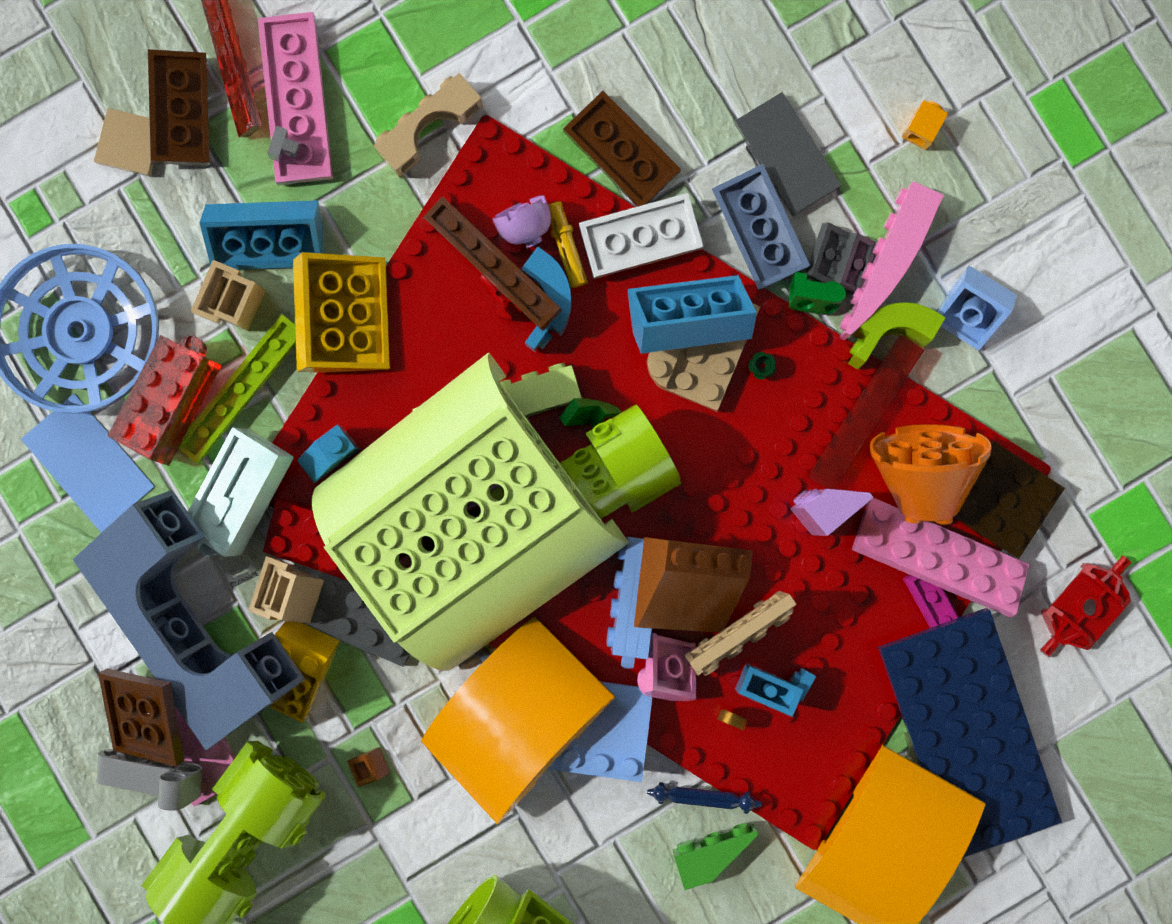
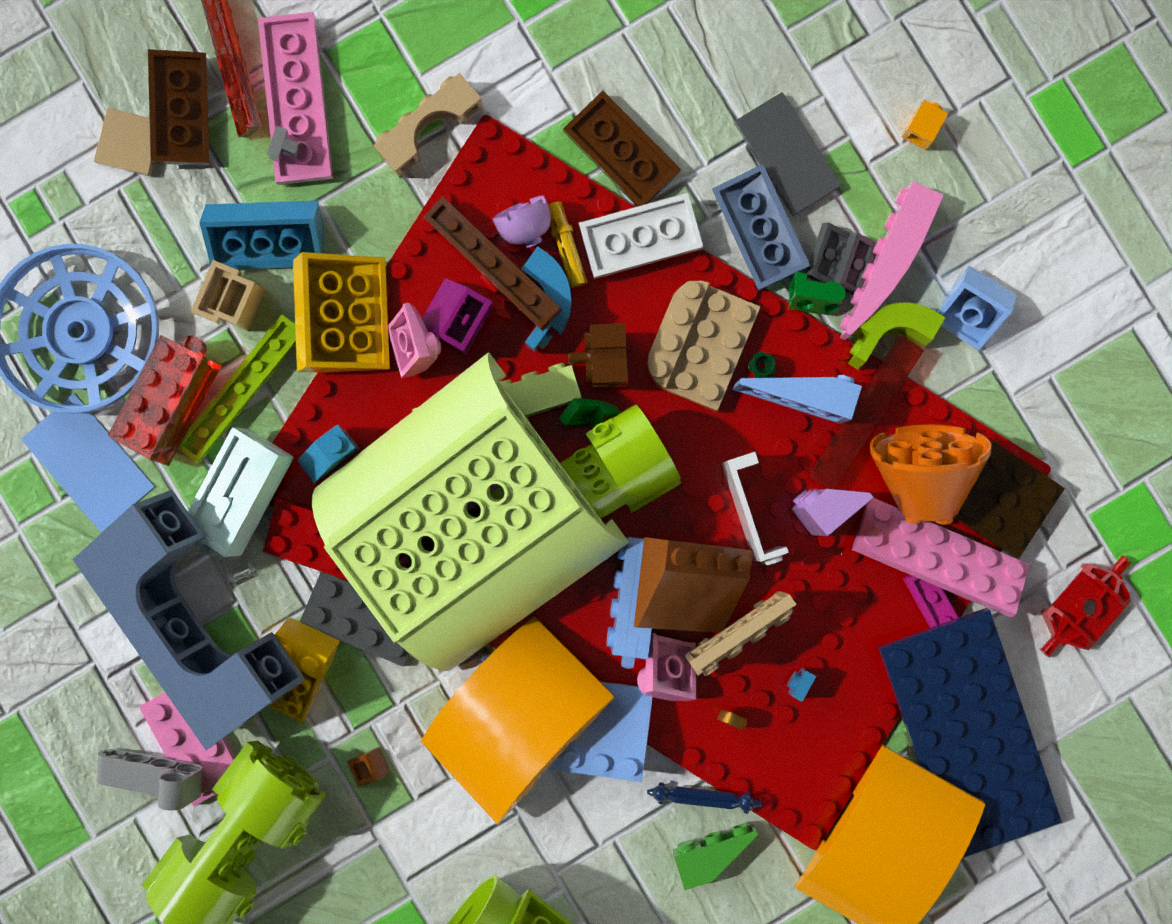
(141, 716): reddish brown plate -> none
(285, 592): tan plate -> none
(412, 343): none -> bright pink slope
(457, 315): none -> magenta slope
(604, 356): none -> reddish brown brick
(691, 314): dark azure slope -> none
(730, 469): none -> white panel
(769, 689): dark azure slope -> none
(818, 396): none -> light blue slope

